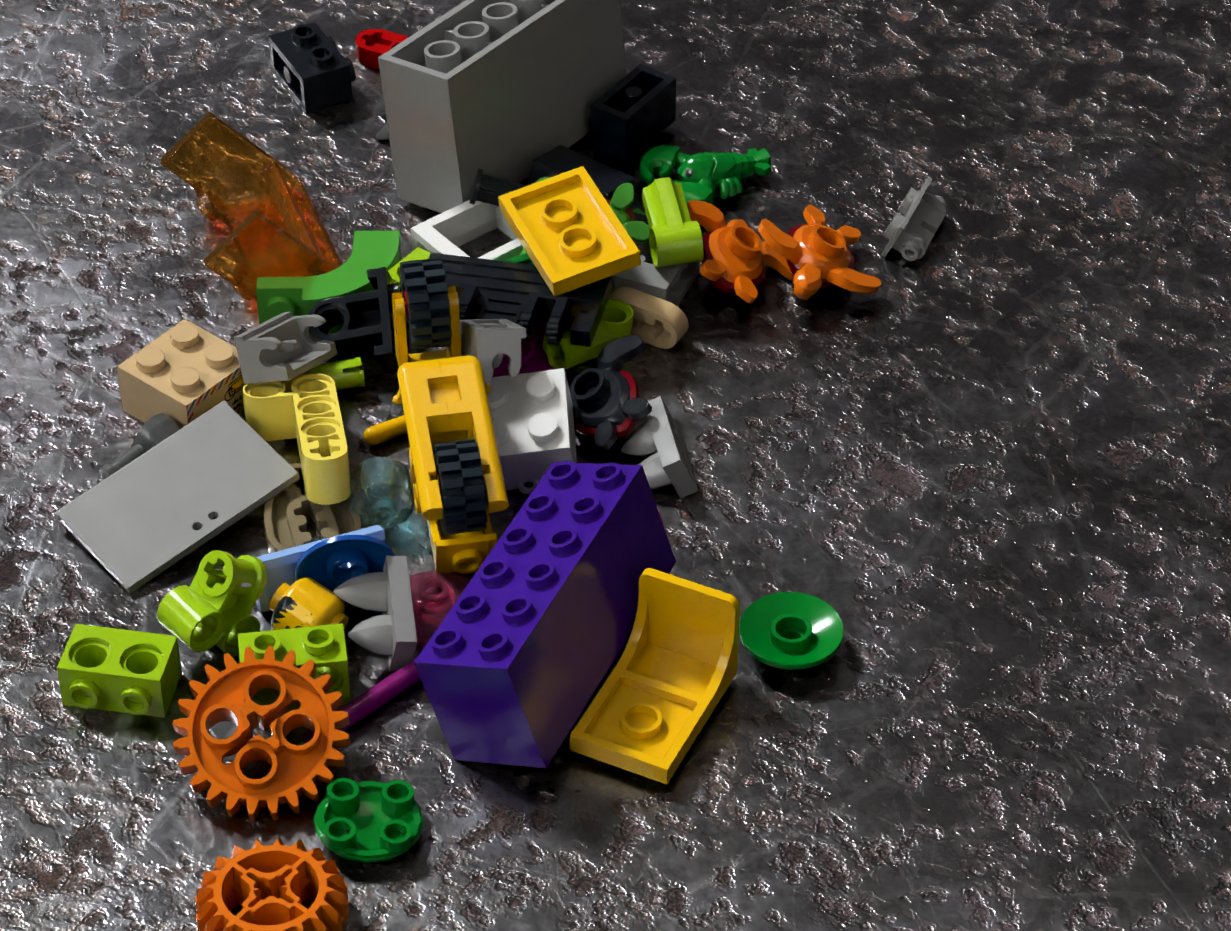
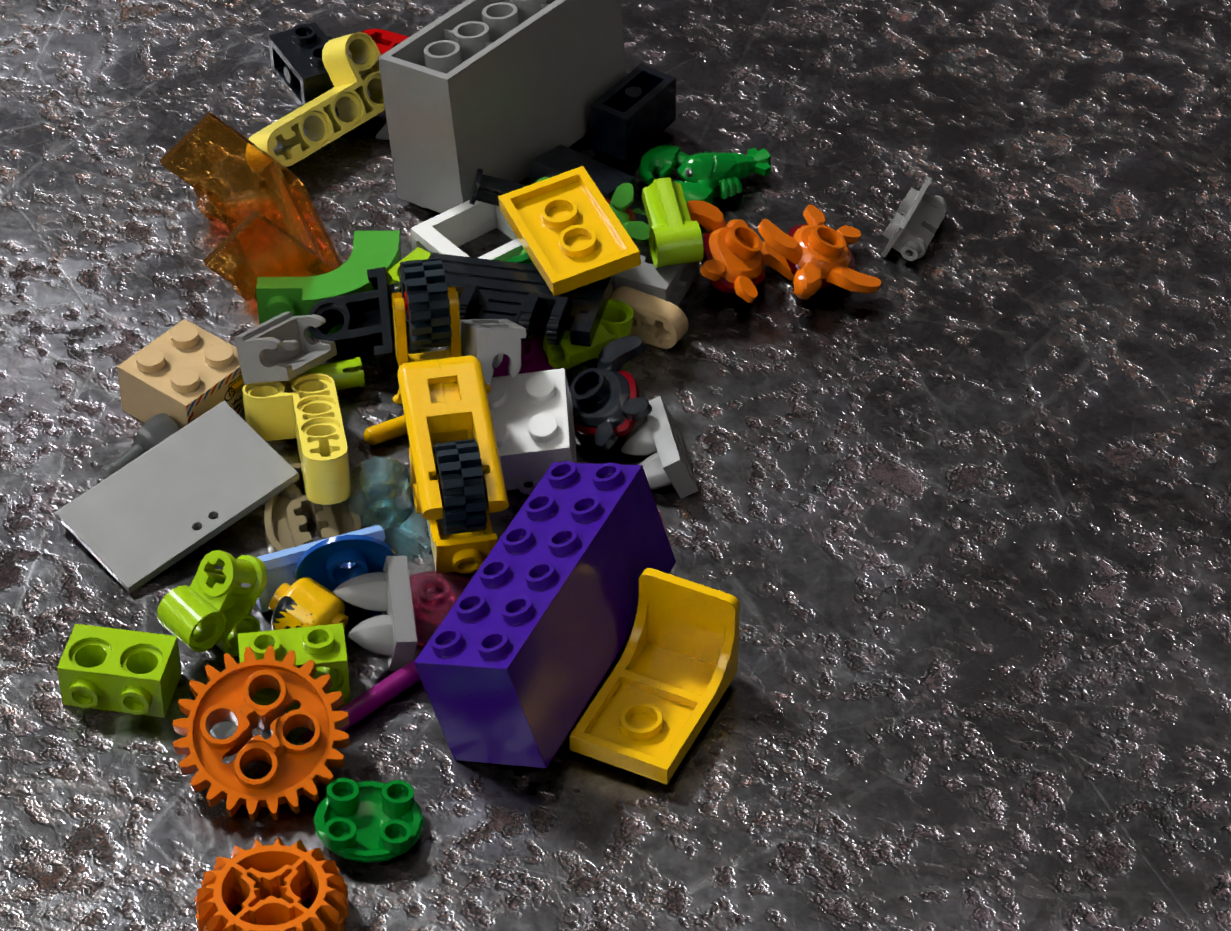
(349, 95): none -> light yellow beam
(791, 630): green dish -> none

